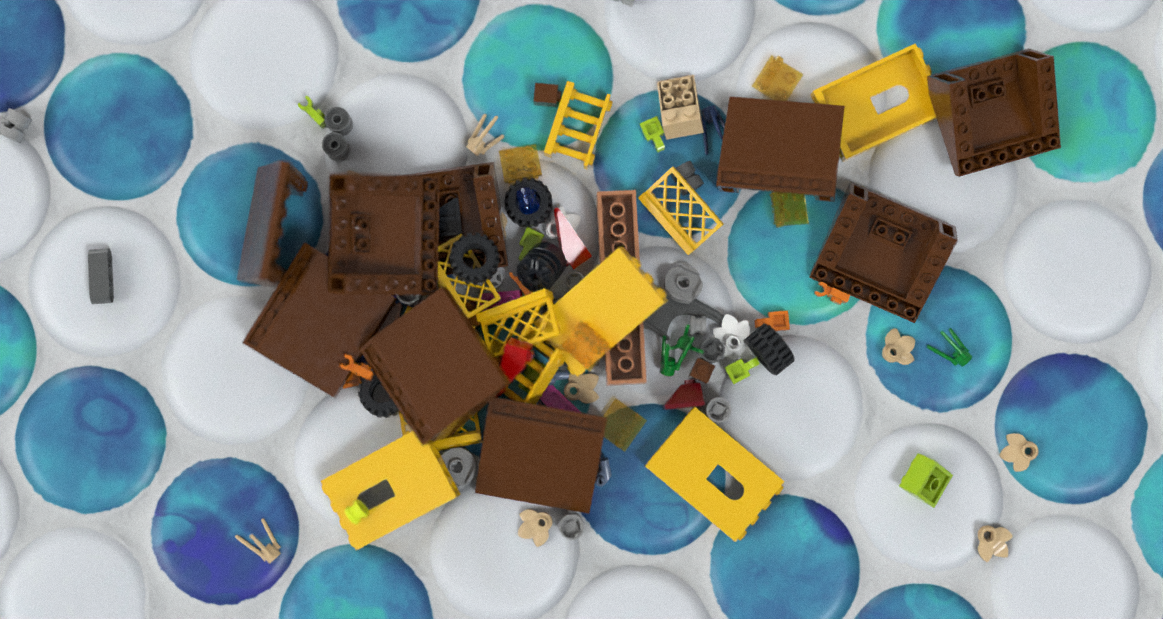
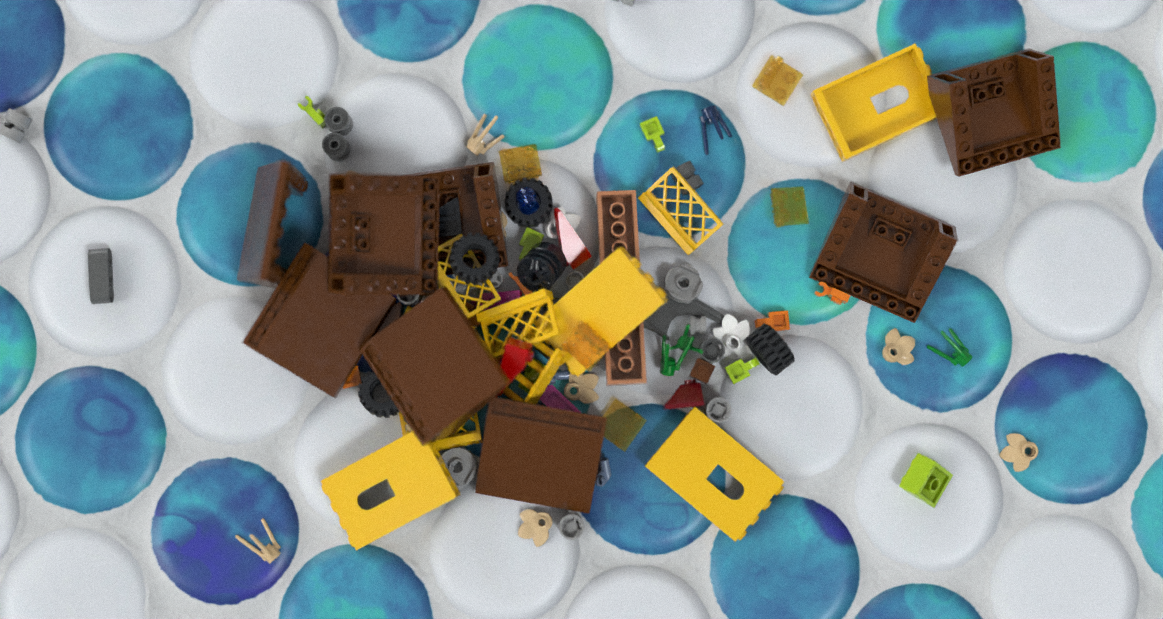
(356, 511): neon yellow wheel -> none
(363, 370): orange plate -> none
(546, 95): reddish brown brick -> none
(565, 112): yellow fence -> none
(679, 107): tan slope -> none
(781, 147): reddish brown slope -> none
(995, 544): tan plate -> none

